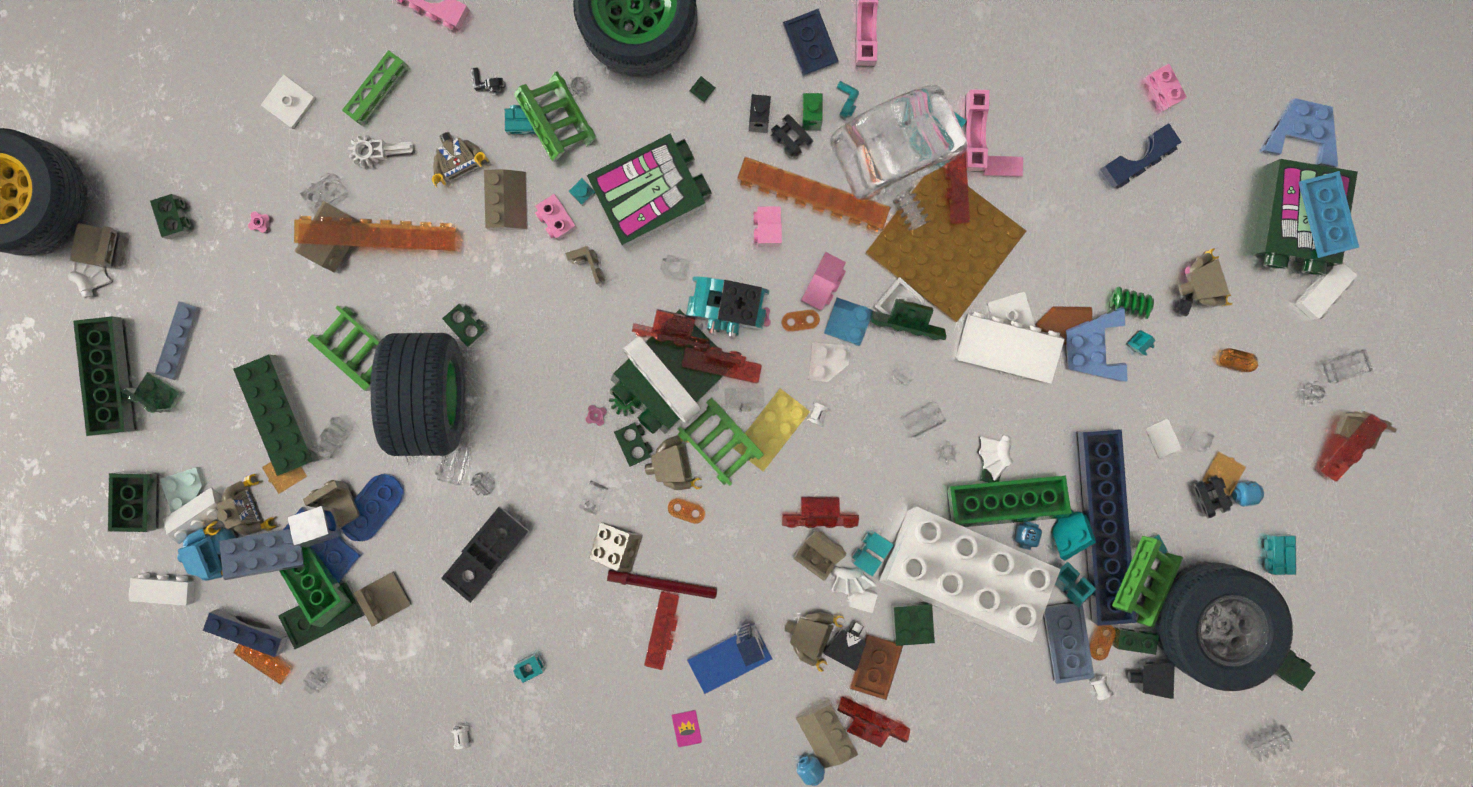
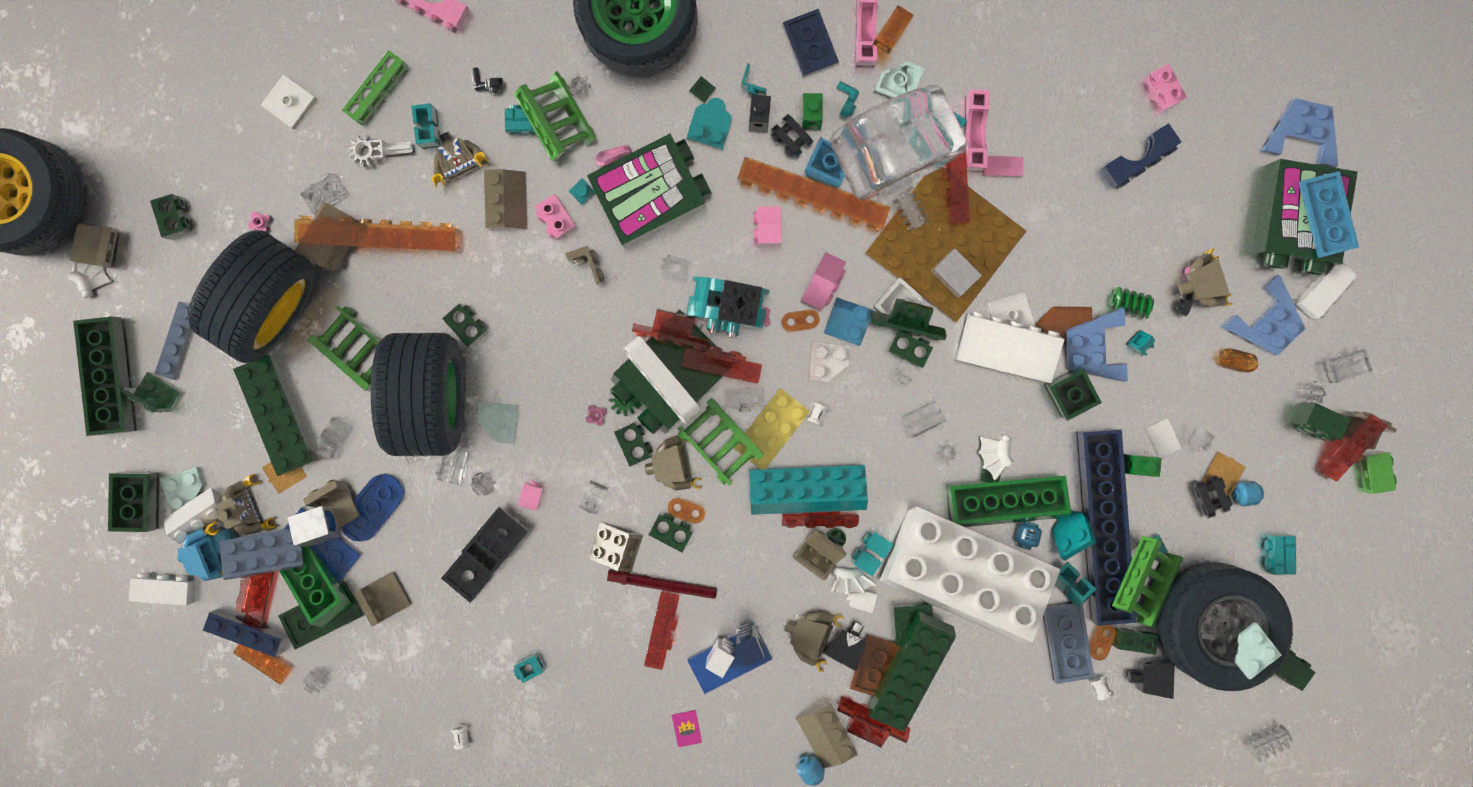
(251, 296): none -> black wheel
(254, 597): none -> clear red bracket
(425, 117): none -> teal piece
(498, 421): none -> light aqua plate
(531, 495): none -> bright pink brick
(611, 155): none -> bright pink arm
(668, 537): none -> dark green brick
(710, 124): none -> teal plate
(720, 657): none -> white brick
(751, 89): none -> teal bracket
(808, 490): none -> teal brick
(824, 165): none -> dark azure slope
(840, 538): none -> dark green wheel
(893, 29): none -> clear orange plate
(899, 79): none -> light aqua plate
(908, 353): none -> dark green brick
(911, 671): none -> dark green brick
(956, 273): none -> flat silver piece
(1073, 393): none -> dark green brick
(1142, 465): none -> green torso
(1255, 651): none -> light aqua plate
(1276, 327): none -> medium blue wing
(1320, 421): none -> dark green brick
(1378, 472): none -> bright green brick

